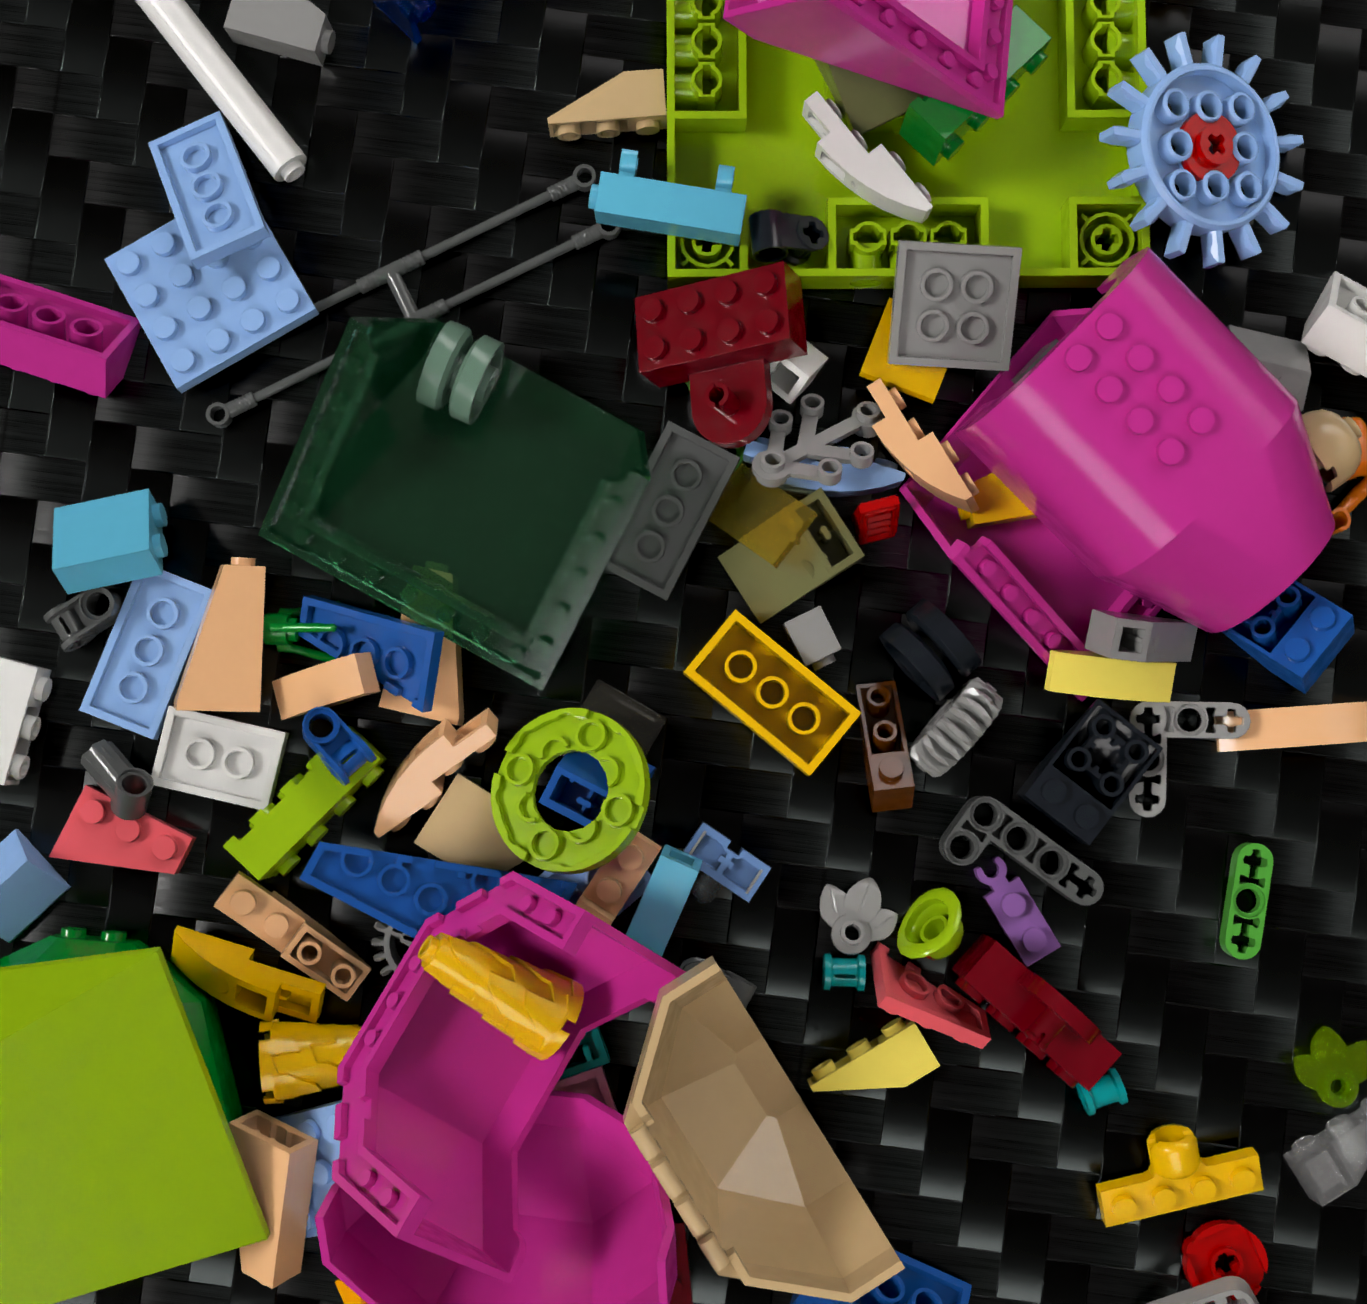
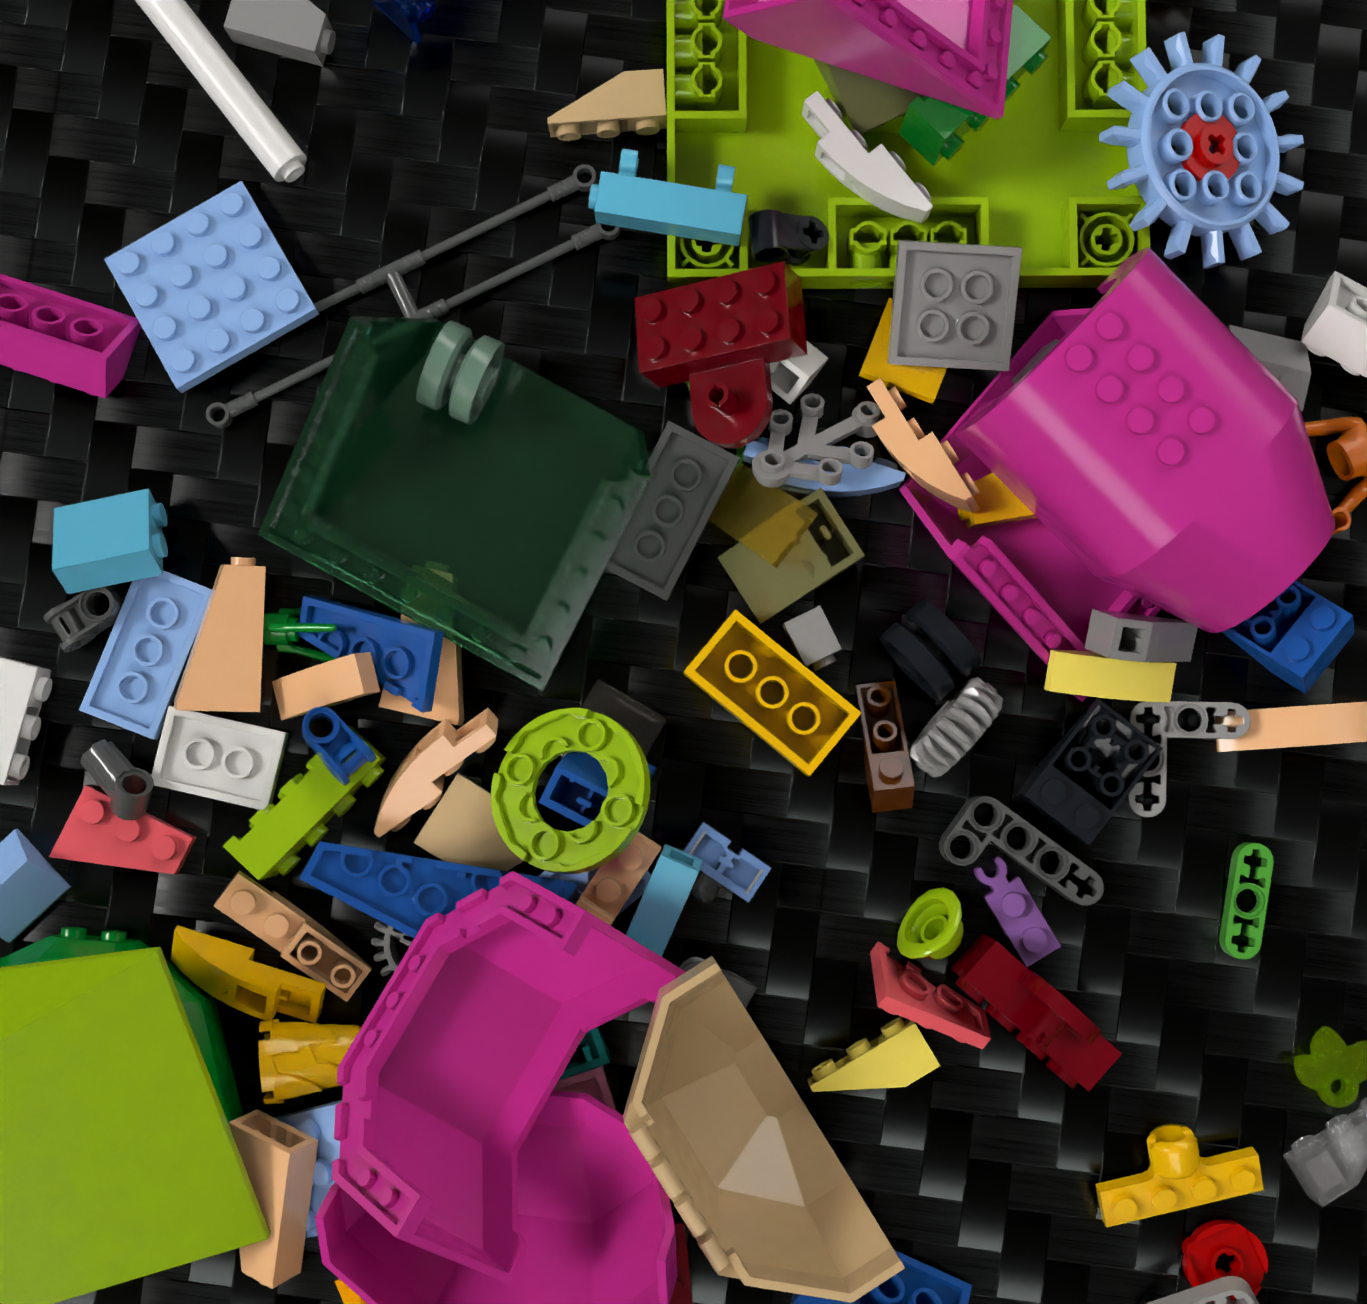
(208, 190): light blue plate -> none
(507, 991): yellow cone -> none
(844, 972): teal bush -> none
(859, 910): light grey plate -> none
(876, 519): red slope -> none
(1105, 1092): teal bush -> none
(1334, 446): tan cylinder -> none

